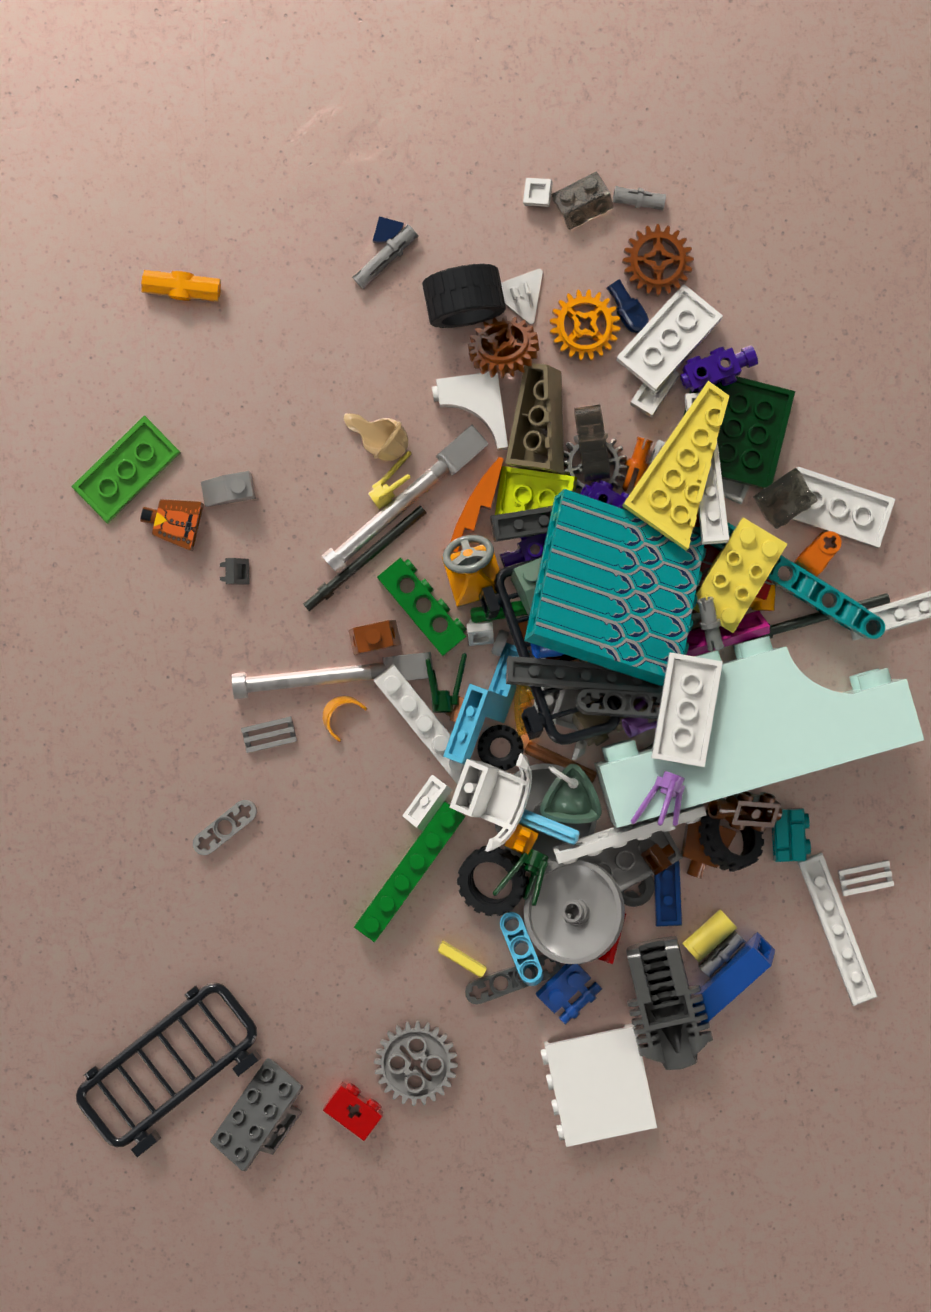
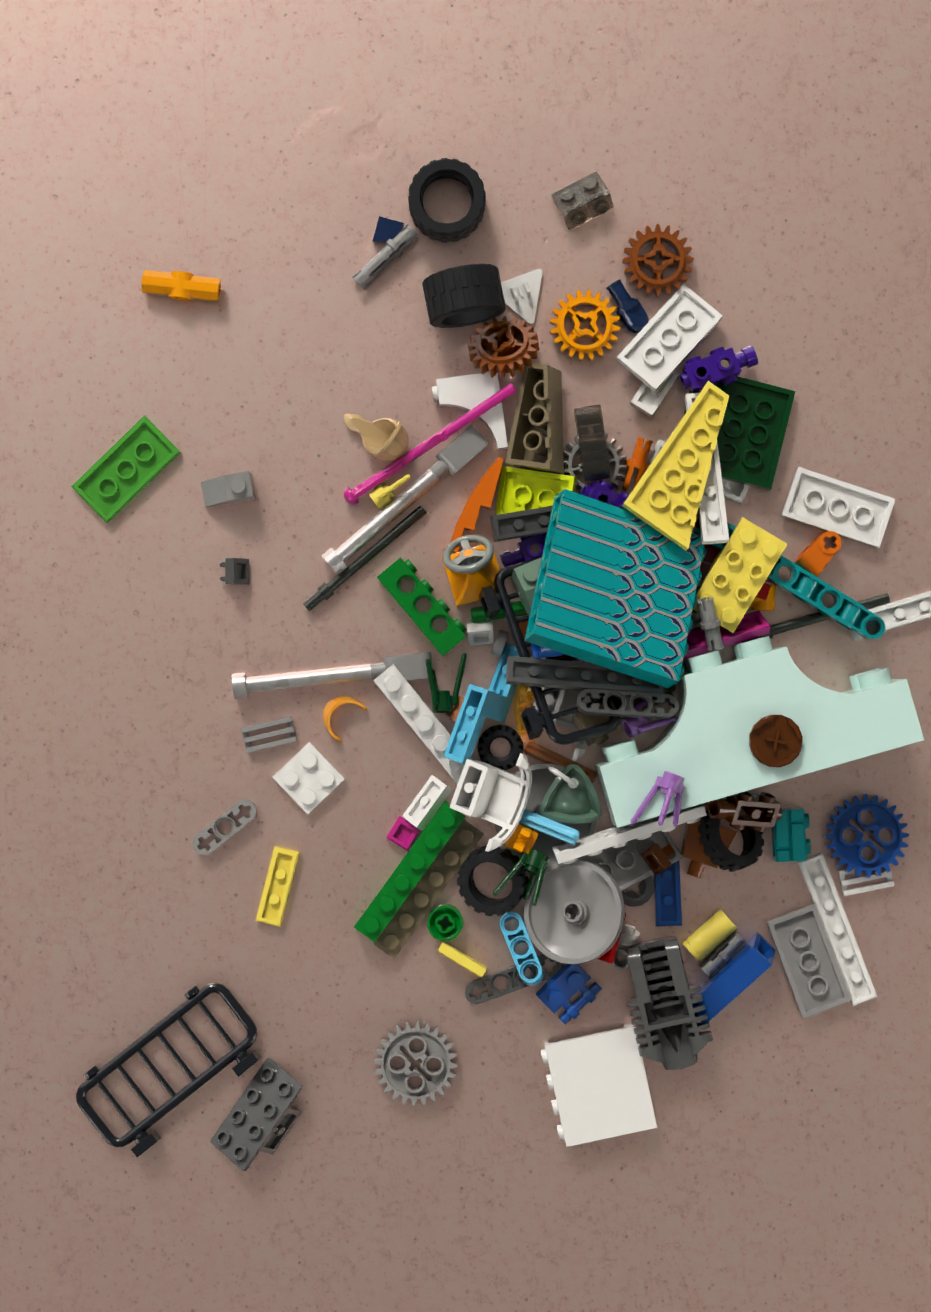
(175, 521): torso -> none
(277, 886): none -> light yellow tile
(308, 778): none -> white plate
(352, 495): none -> dark pink bar
(358, 1123): red brick -> none
(374, 637): dark orange torso -> none
(403, 833): none -> dark pink tile
(428, 889): none -> dark tan plate
(439, 170): none -> black tyre
(445, 922): none -> green wheel
(537, 192): white plate -> none
(622, 964): none -> light grey hinge
(629, 935): none -> white plate
(639, 198): light grey pin -> none
(686, 709): white plate -> none
(775, 740): none -> reddish brown tile
(785, 499): clear smoke bracket -> none
(808, 961): none -> light grey plate
(881, 819): none -> blue gear

